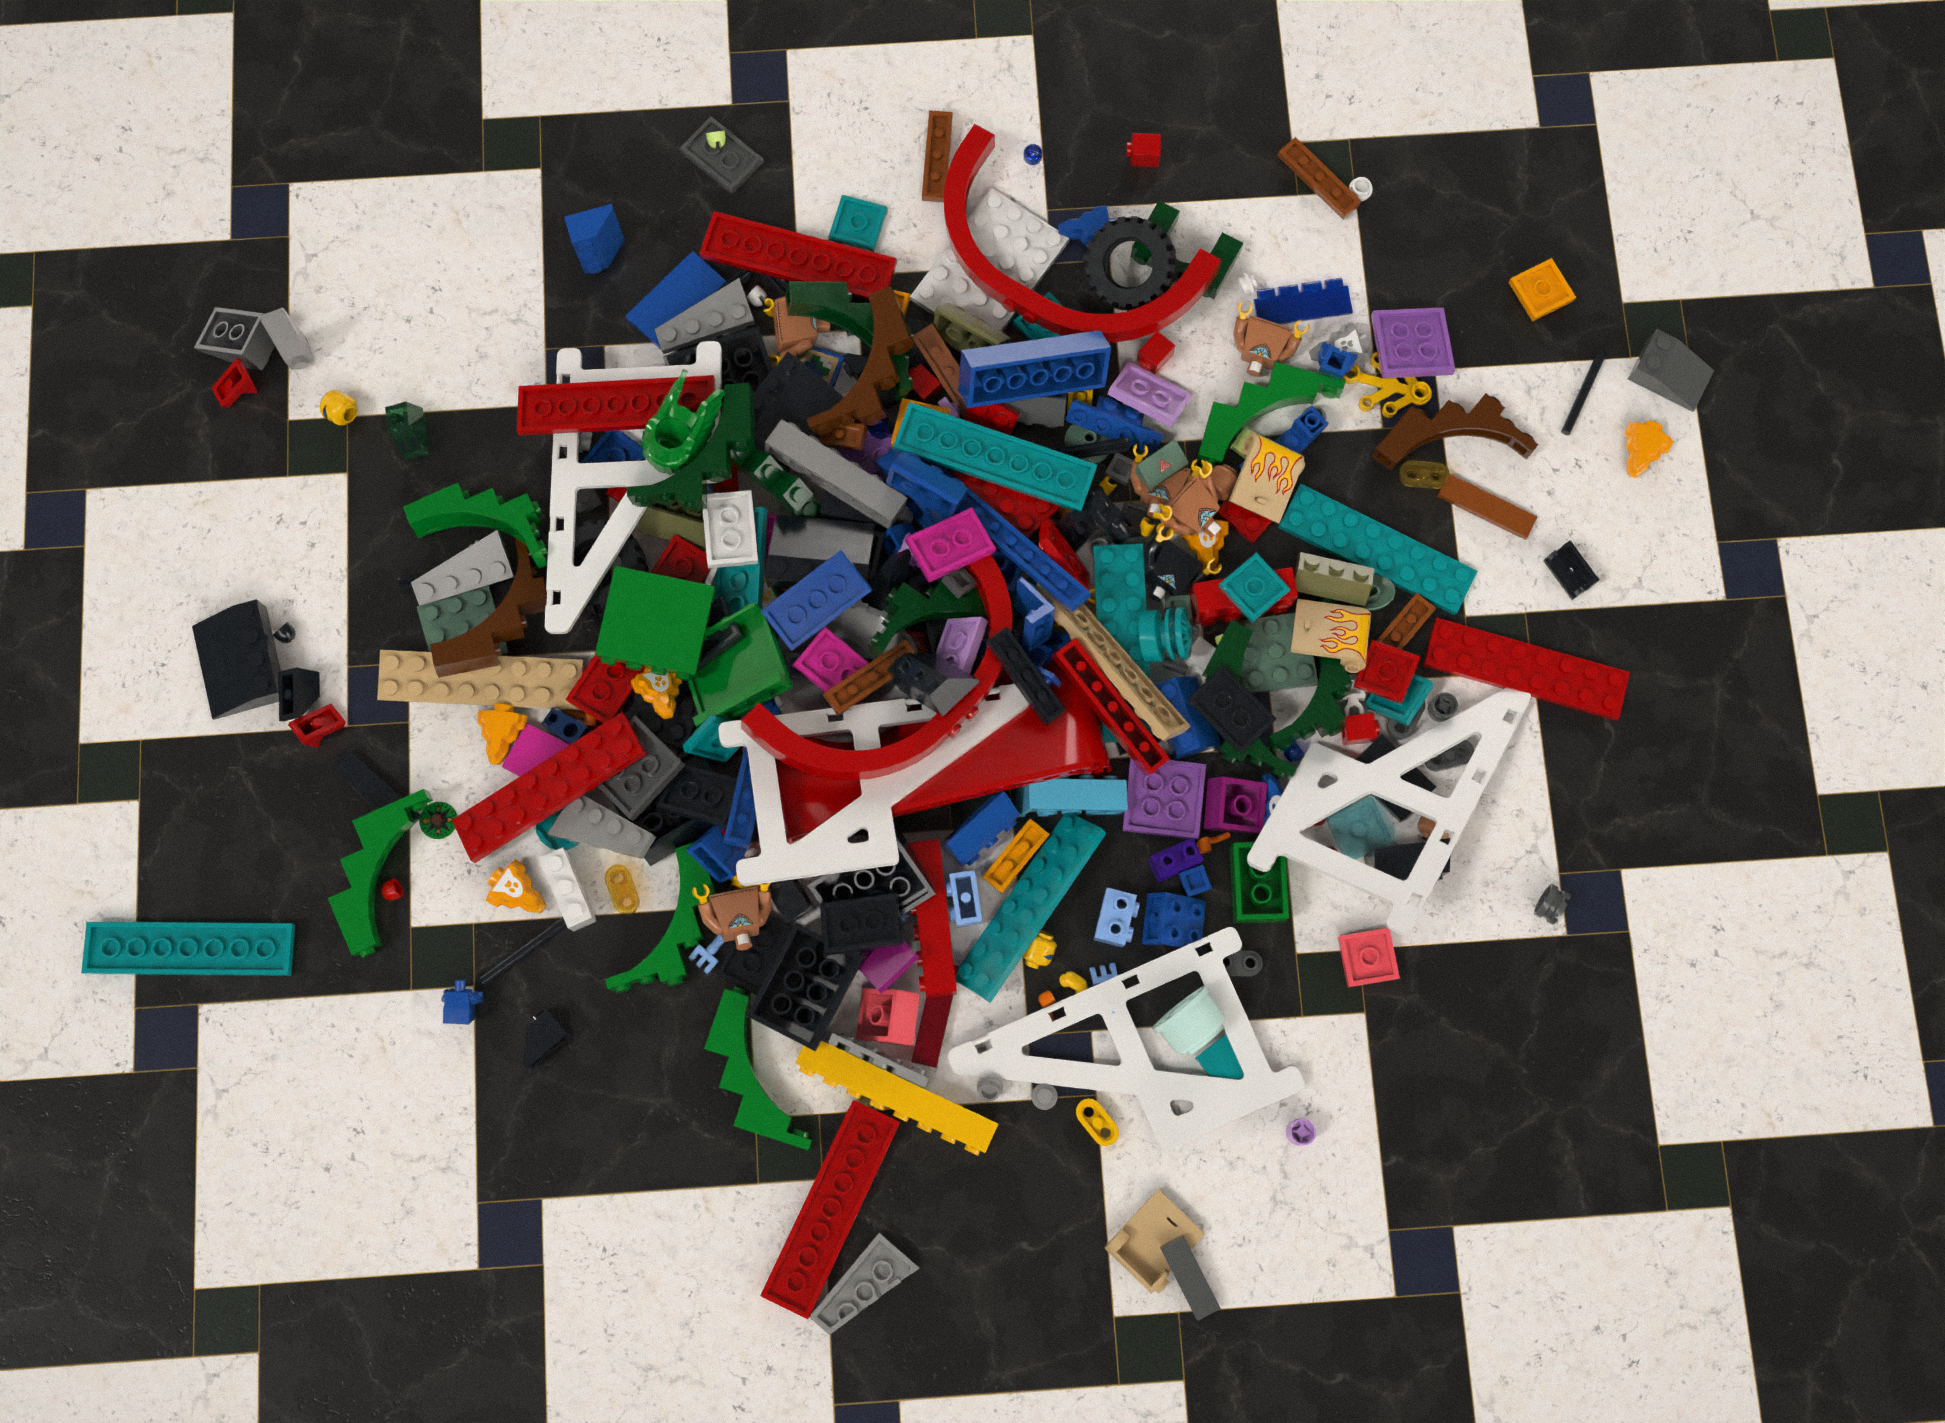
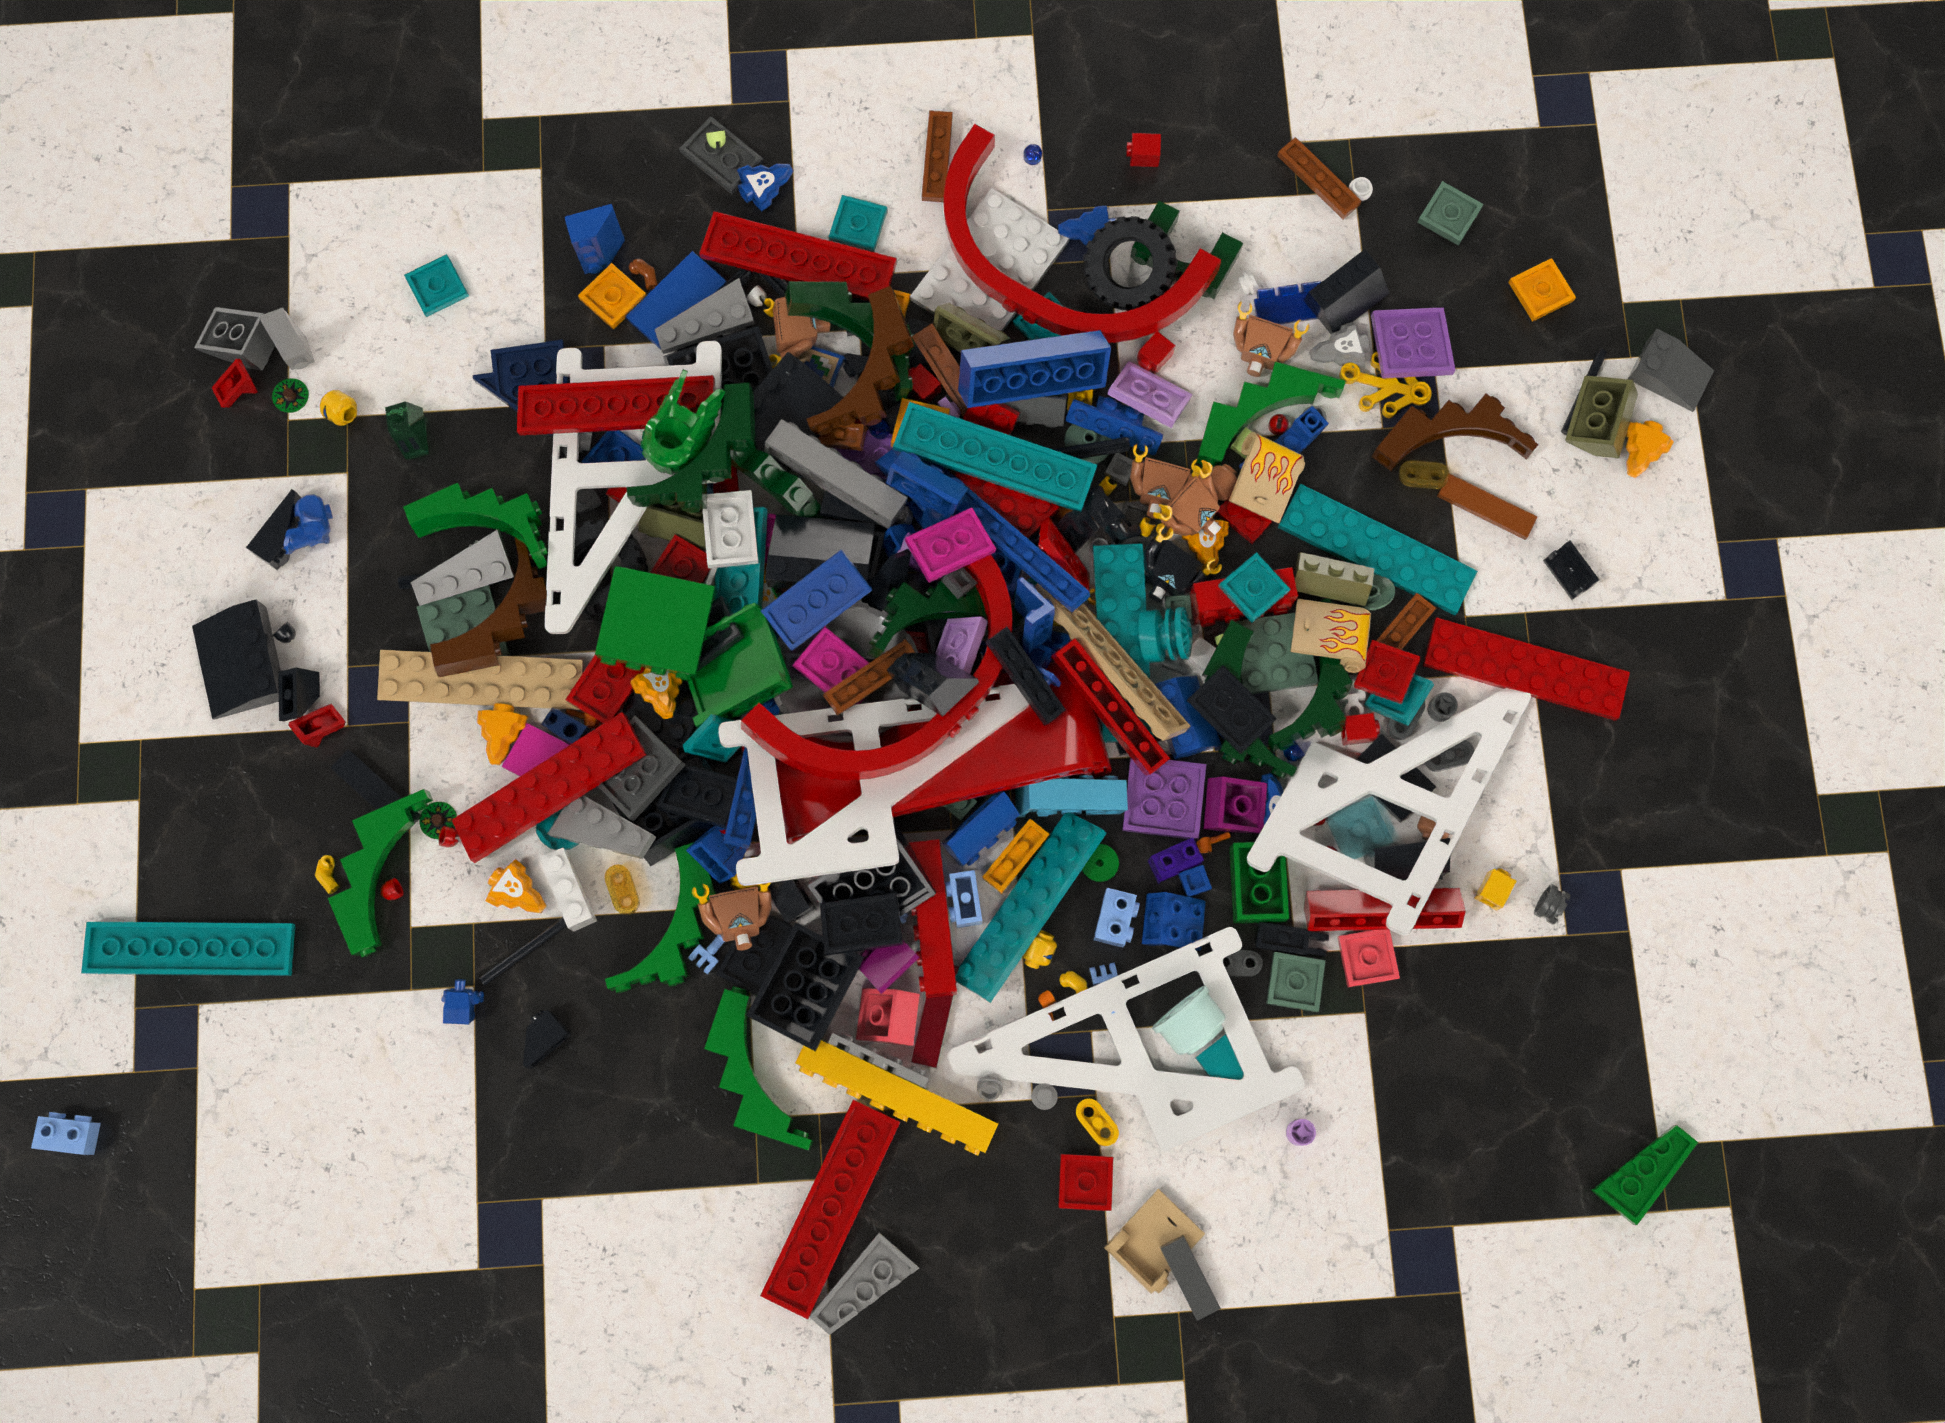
(66, 1135): none -> light blue brick
(269, 540): none -> black slope
(290, 395): none -> piece
(313, 524): none -> blue head
(325, 872): none -> yellow arm
(436, 285): none -> teal tile
(447, 837): none -> red hinge
(520, 367): none -> dark blue wing
(612, 296): none -> light orange plate
(645, 269): none -> dark orange arm
(762, 183): none -> blue rock
(961, 809): none -> sand green plate
(1085, 1182): none -> red plate
(1102, 864): none -> green piece
(1161, 465): sand green slope -> none
(1273, 423): none -> red hinge
(1288, 939): none -> black hinge
(1295, 982): none -> sand green plate
(1335, 362): blue piece -> none
(1348, 292): none -> black slope
(1360, 911): none -> red brick
(1450, 213): none -> sand green plate
(1495, 888): none -> yellow brick
(1602, 415): none -> olive slope
(1644, 1177): none -> green wing

